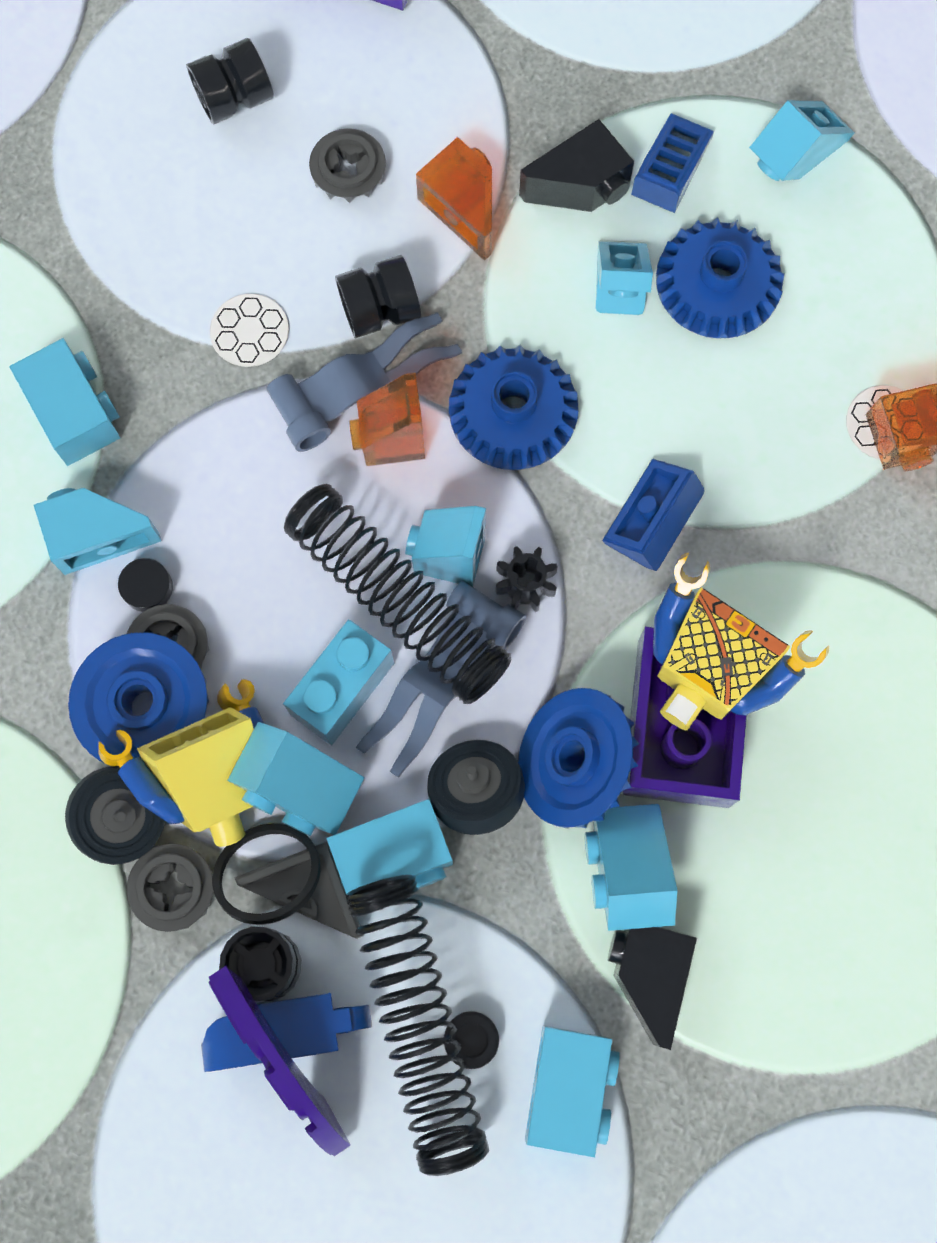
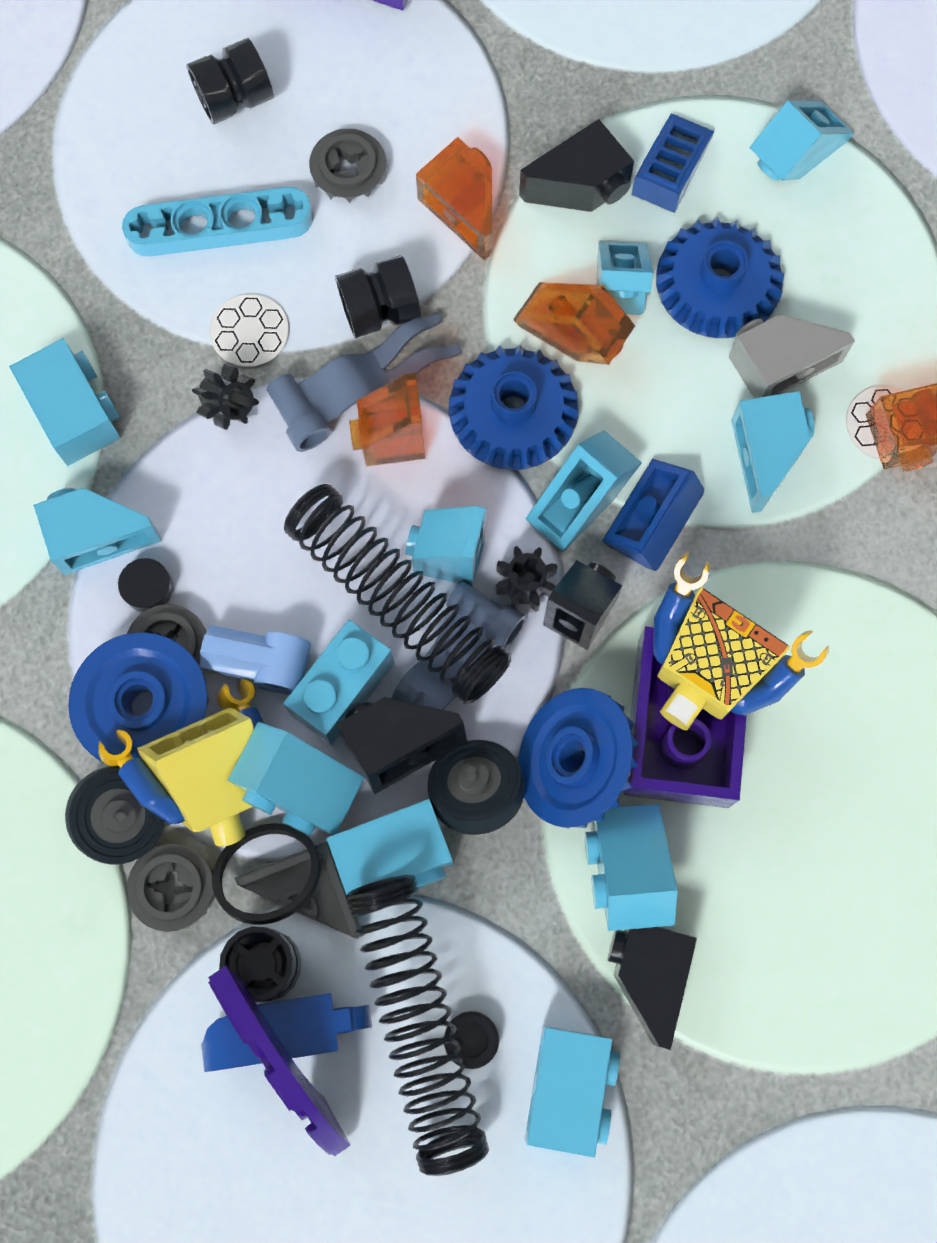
(218, 230): none -> medium azure beam
(237, 404): none -> black gear
(269, 661): none -> light blue piece
(398, 738): none -> black slope
(576, 320): none -> clear orange slope
(581, 602): none -> black slope
(583, 489): none -> medium azure slope
(769, 441): none -> medium azure slope
(785, 353): none -> light grey slope

